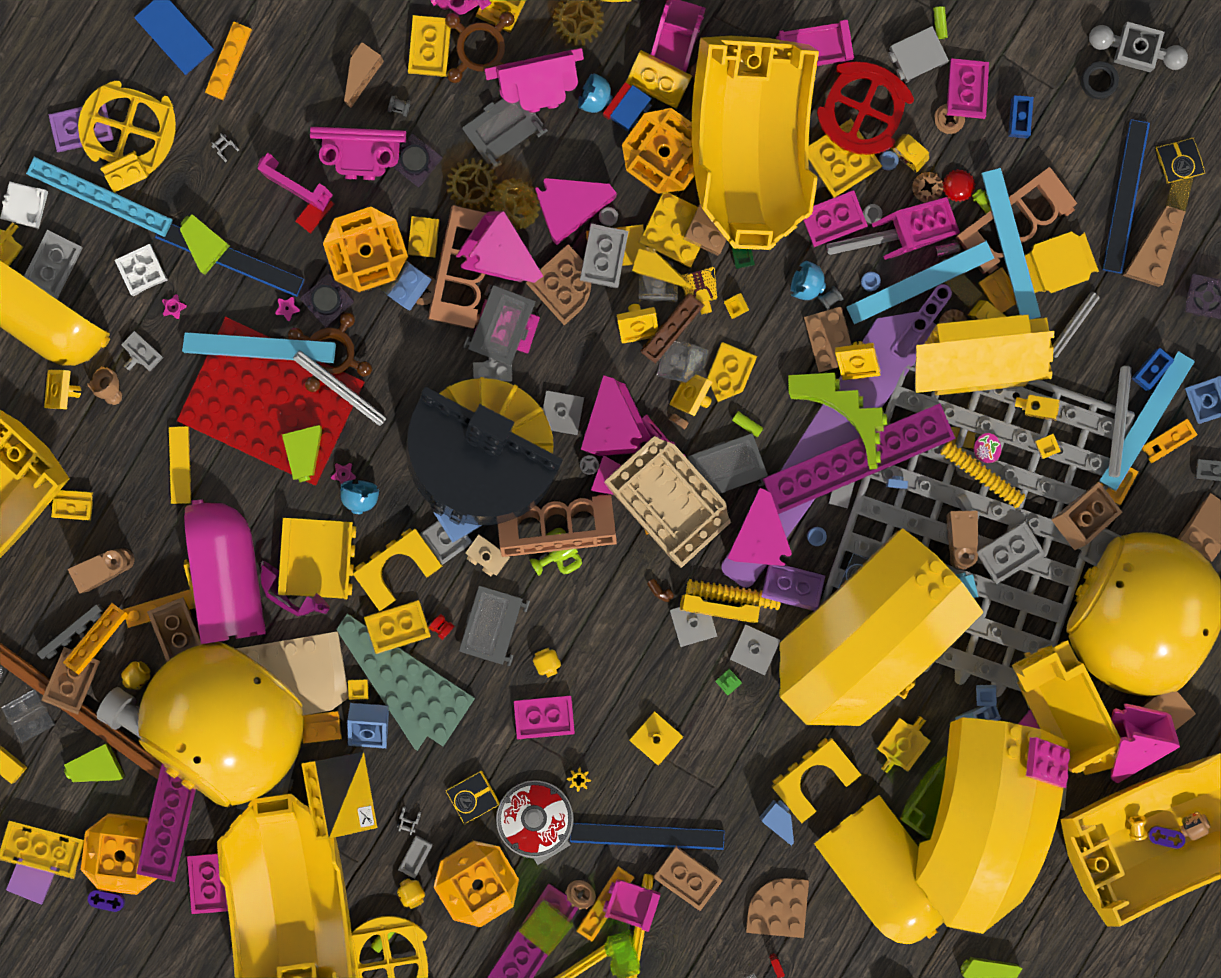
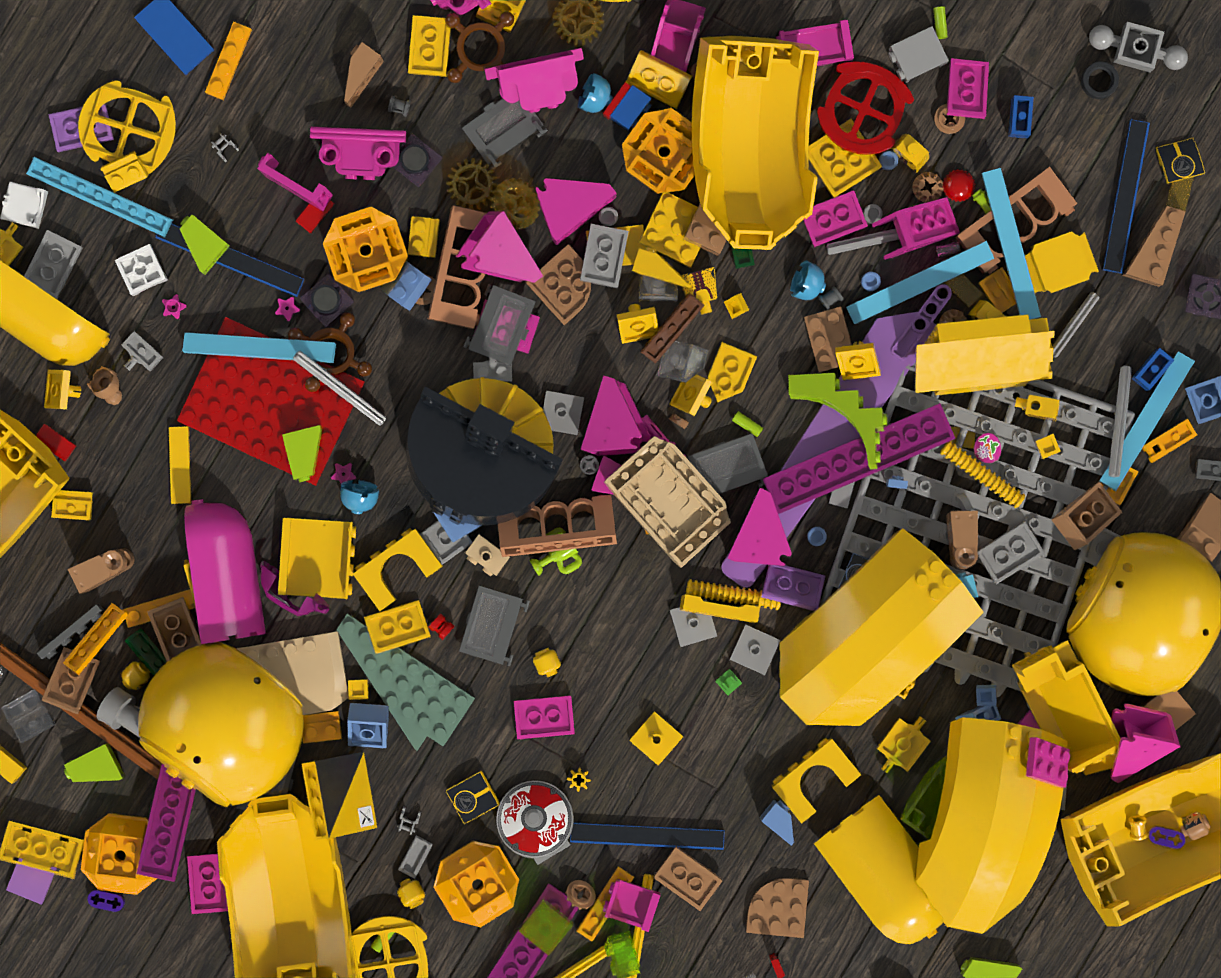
(56, 442): none -> red tile
(146, 651): none -> dark green plate
(658, 592): reddish brown arm -> none

